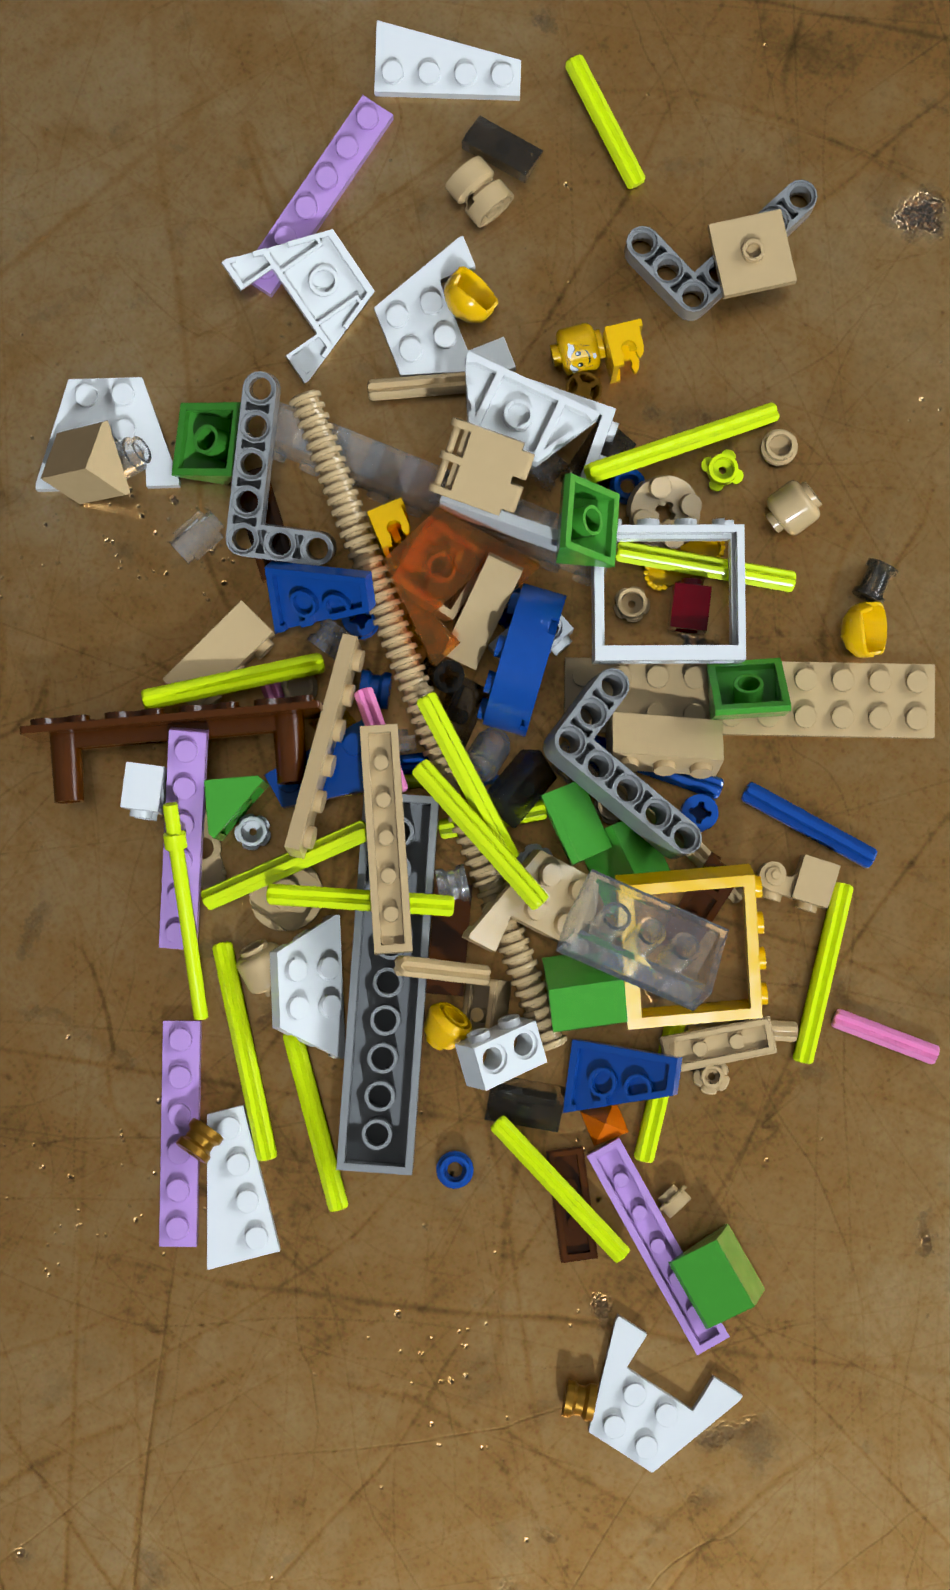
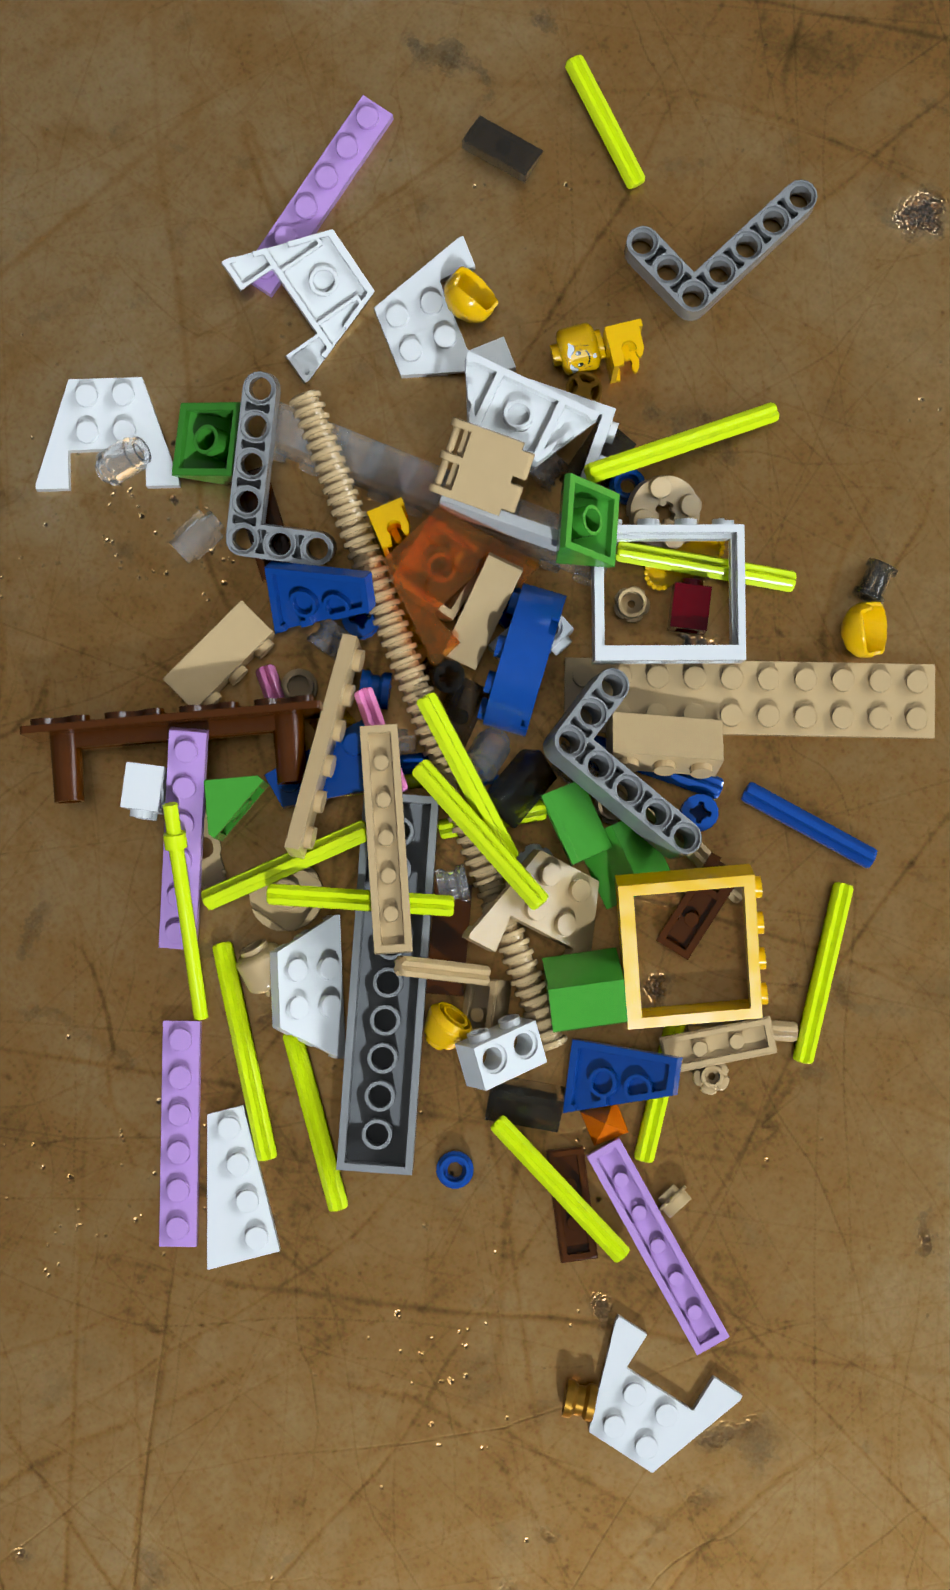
(86, 464): tan slope -> none
(199, 1140): pearl gold wheel -> none
(232, 681): neon yellow axle -> none
(243, 835): white plate -> none
(416, 386): tan axle -> none
(434, 67): white wing -> none
(479, 191): tan wheel -> none
(643, 940): clear slope -> none
(718, 1277): bright green slope -> none
(724, 460): neon yellow plate -> none
(747, 689): bright green slope -> none
(752, 254): tan plate -> none
(779, 447): tan plate -> none
(793, 507): tan head -> none
(809, 885): tan brick -> none
(885, 1036): bright pink axle -> none

